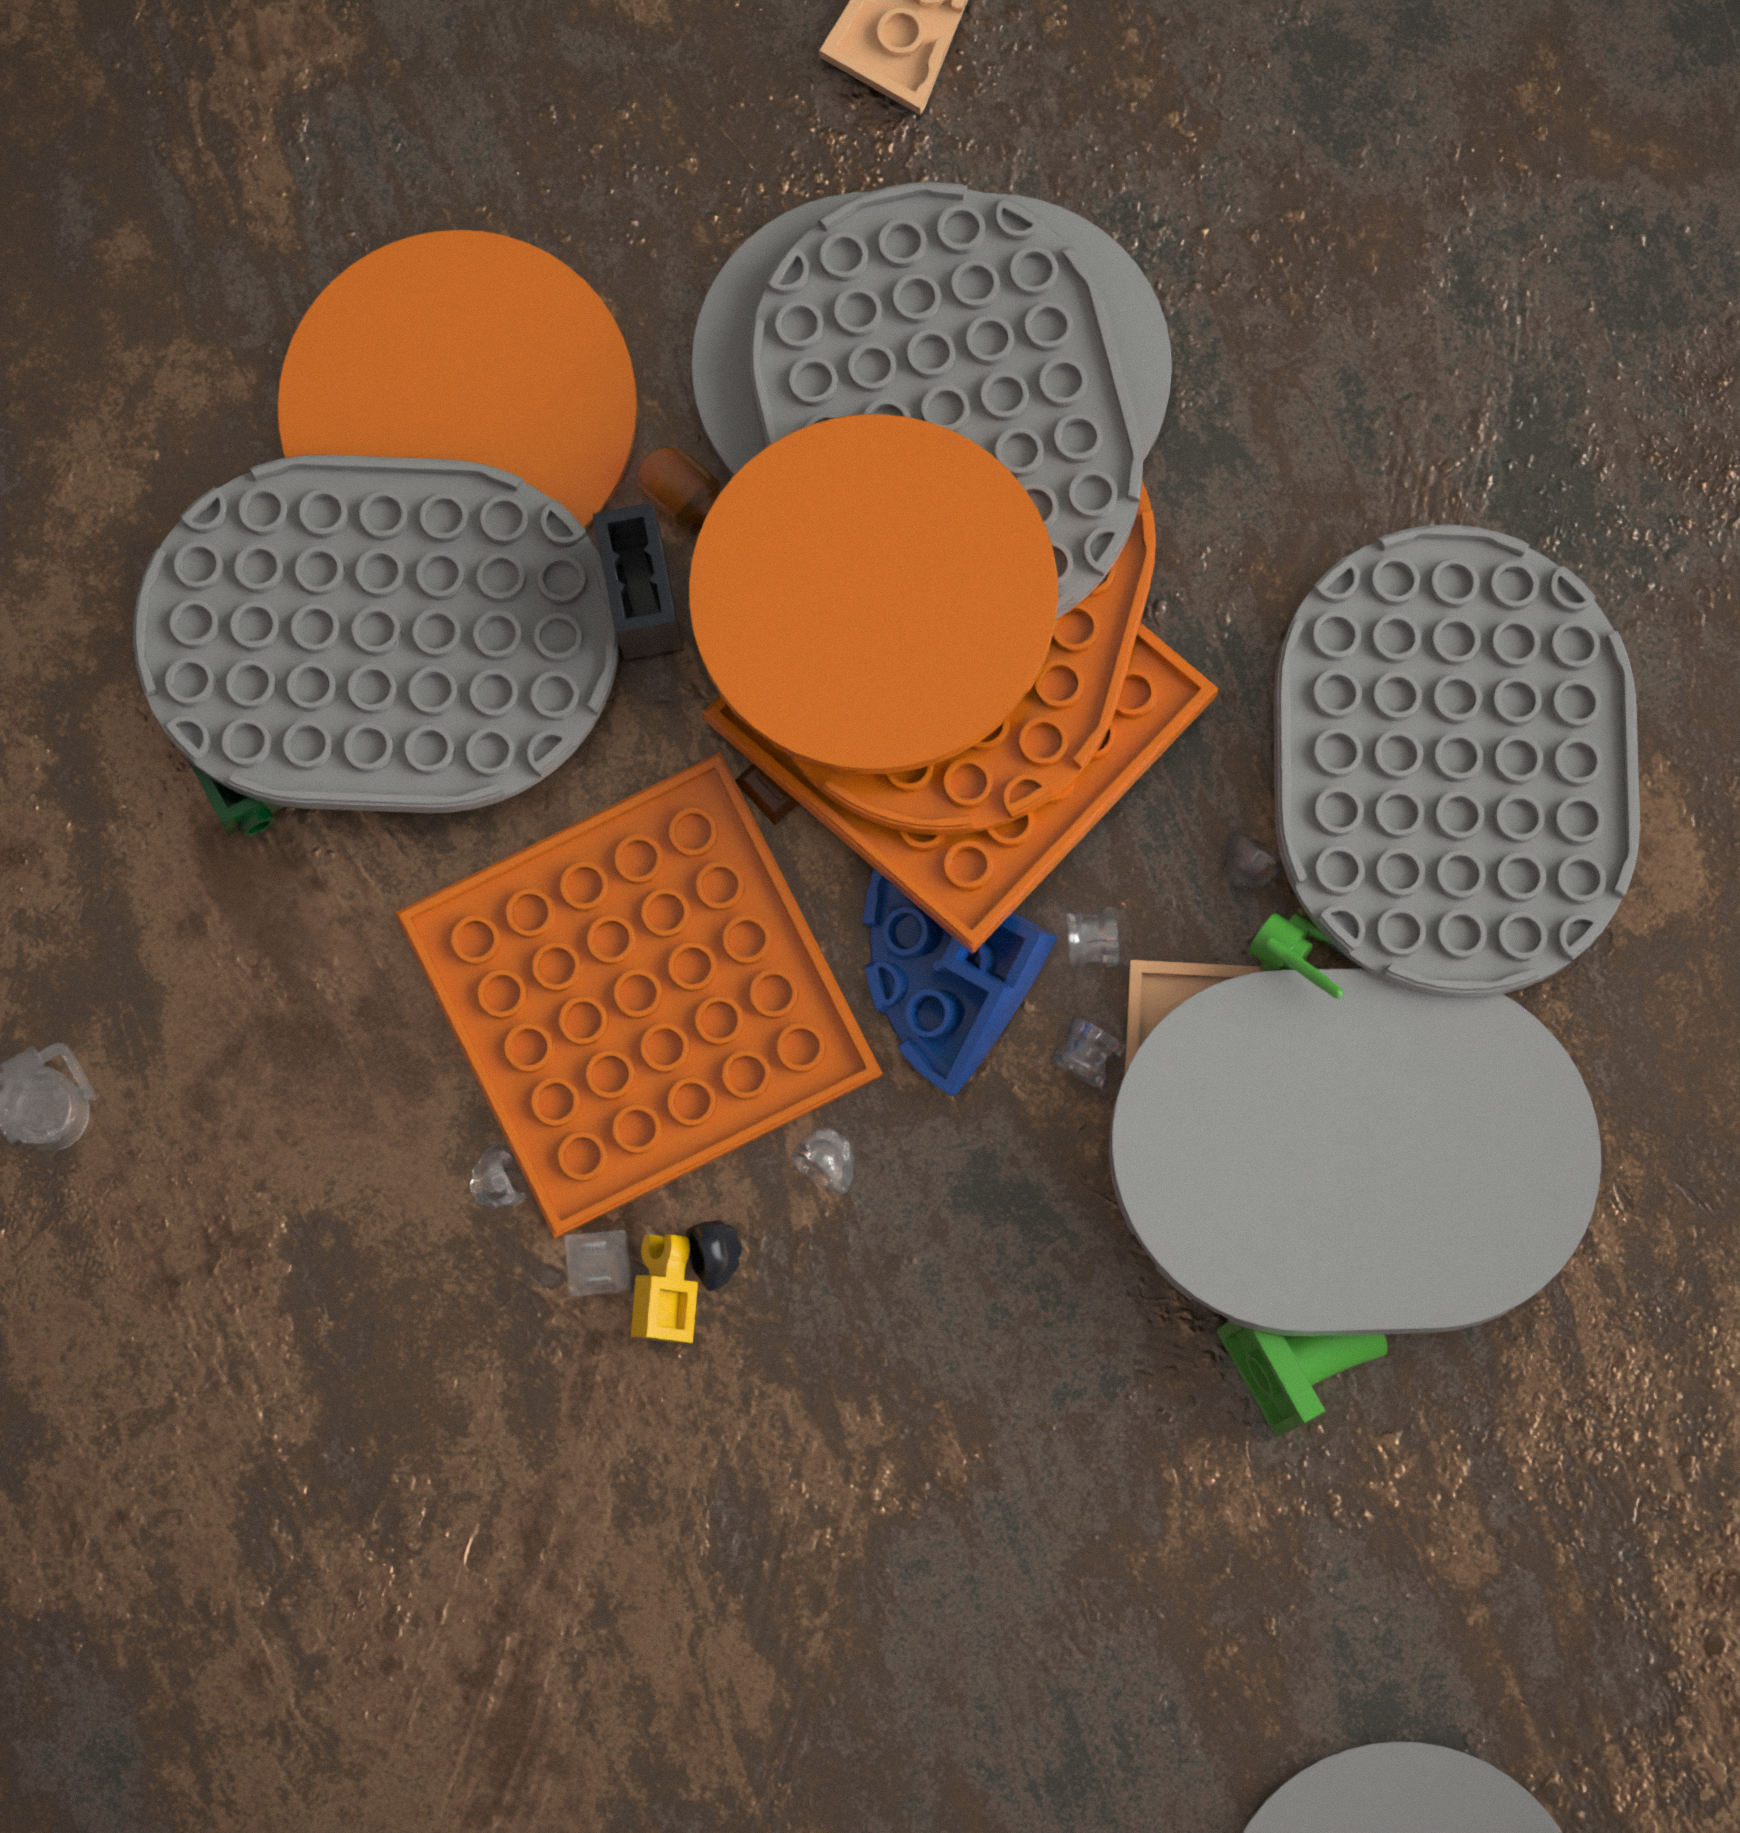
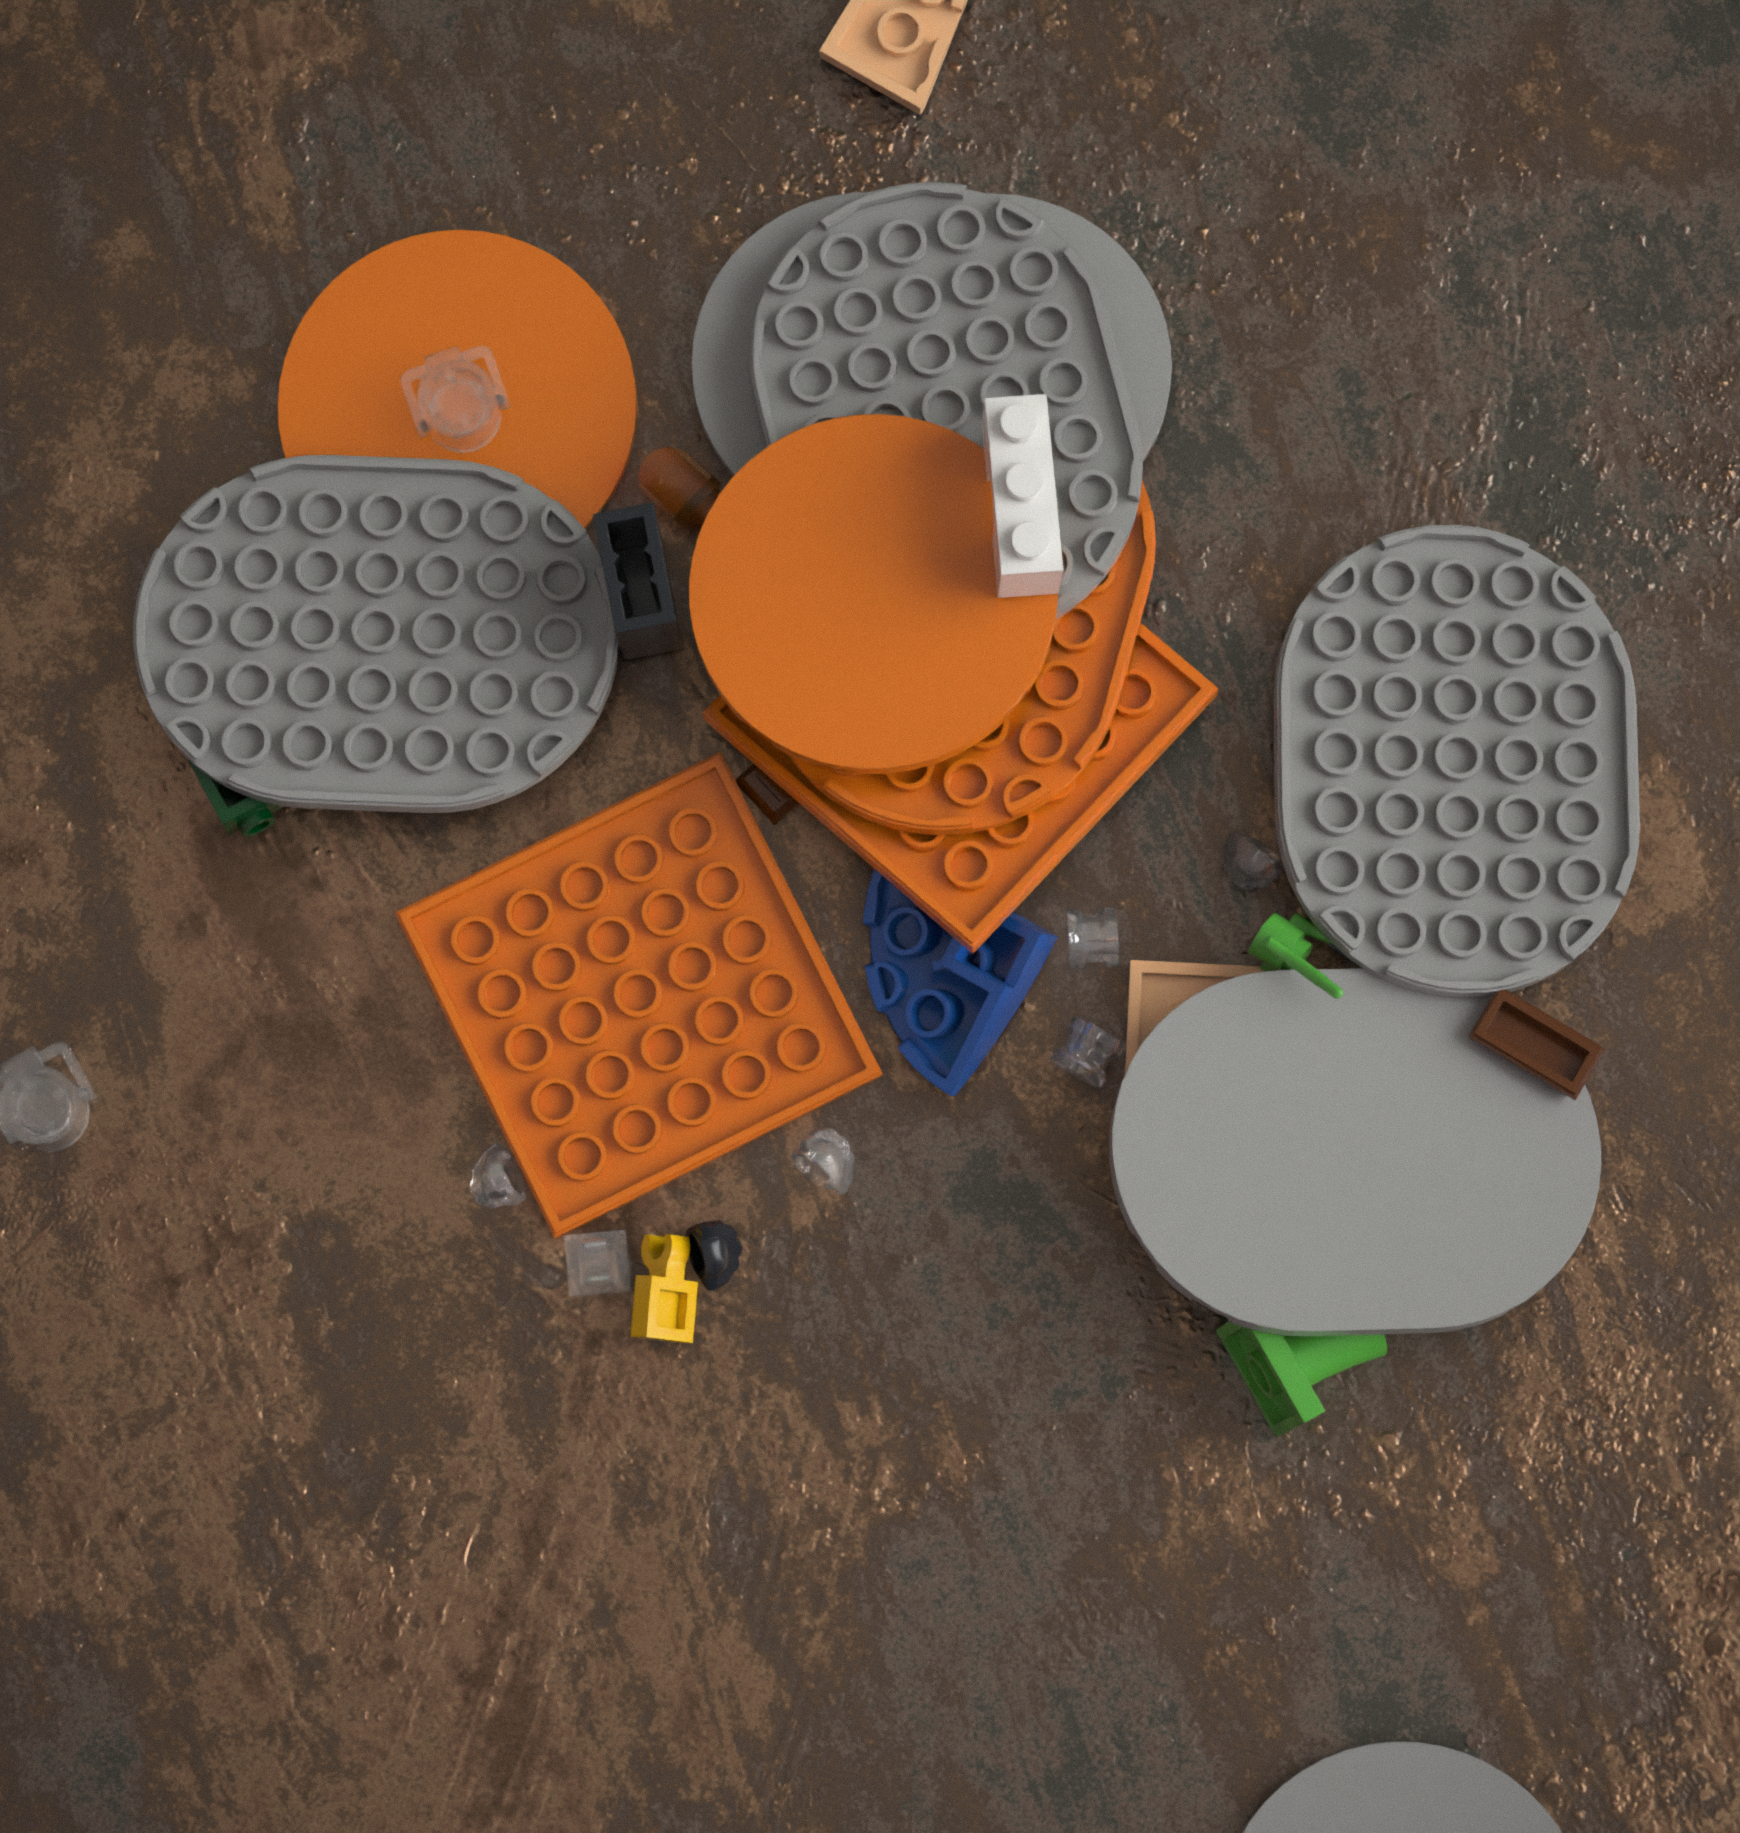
(457, 398): none -> clear piece
(1022, 495): none -> white arch
(1537, 1043): none -> reddish brown tile

